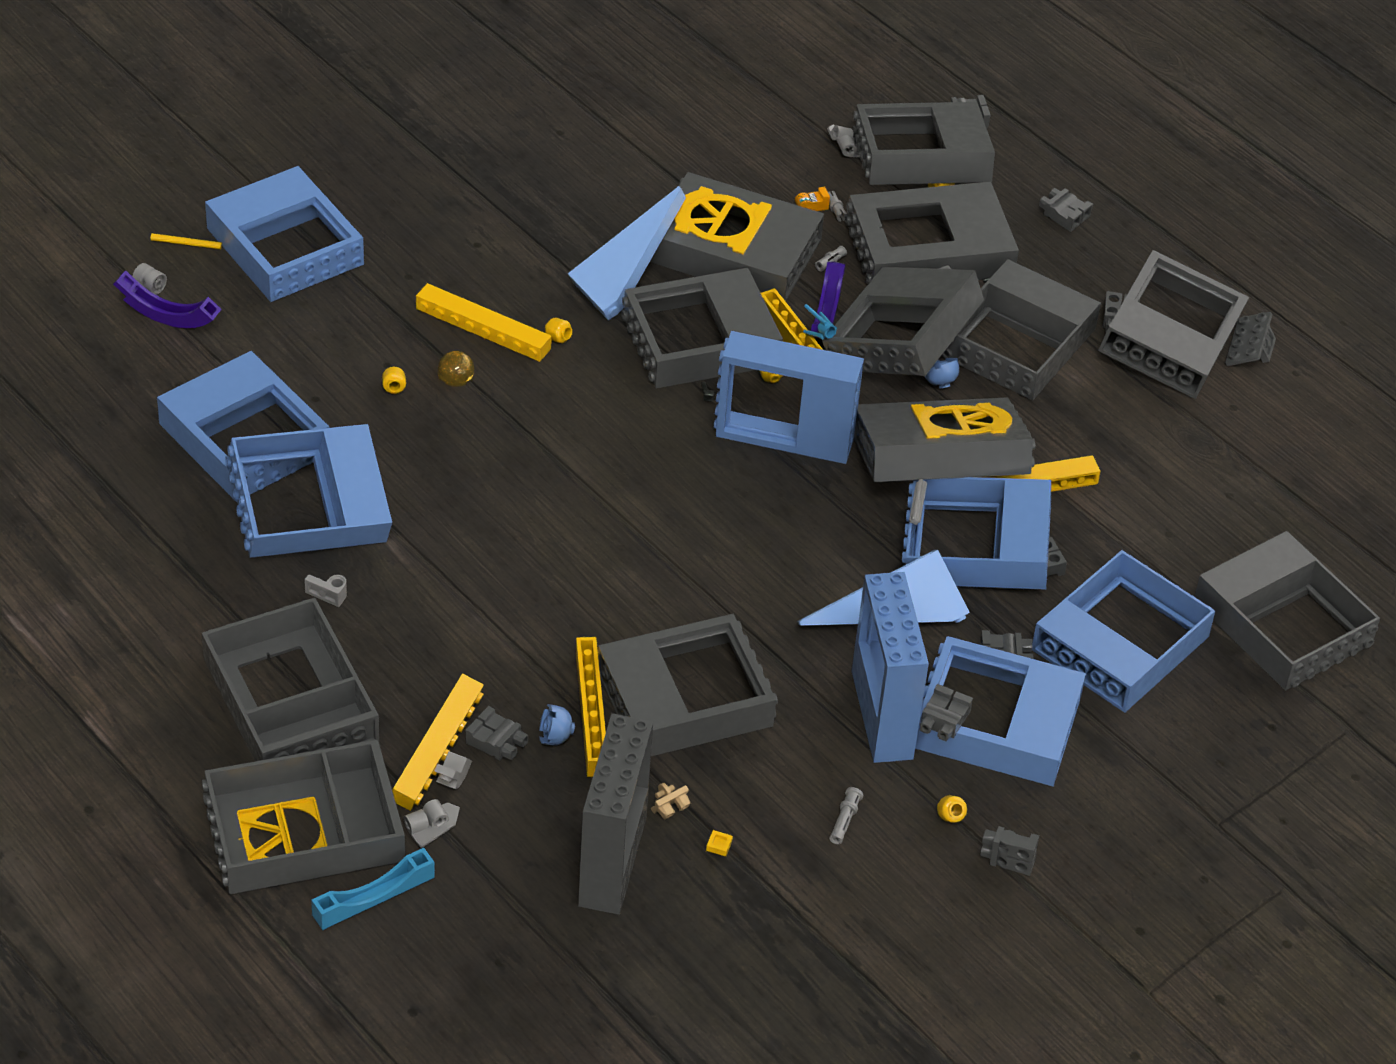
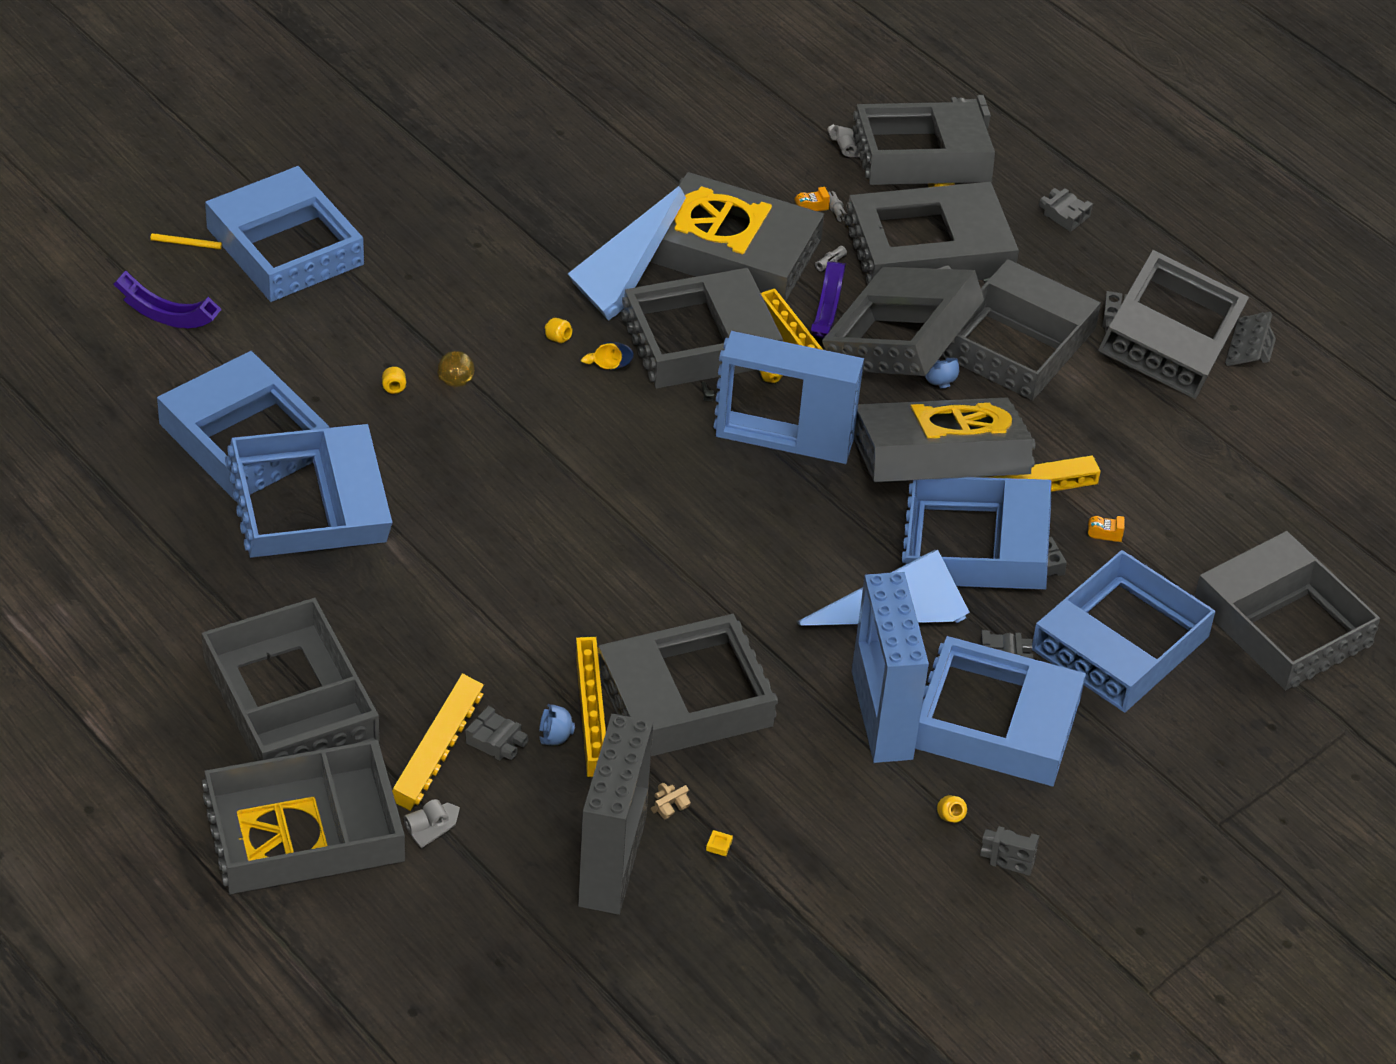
(150, 278): light grey wheel -> none
(332, 591): light grey plate -> none
(340, 905): dark azure arch -> none
(453, 770): light grey brick -> none
(483, 322): yellow brick -> none
(610, 356): none -> yellow hair
(825, 327): dark azure plant -> none
(848, 809): light grey pin -> none
(918, 502): light grey axle -> none
(945, 714): dark grey hips -> none
(1106, 528): none -> light orange leg

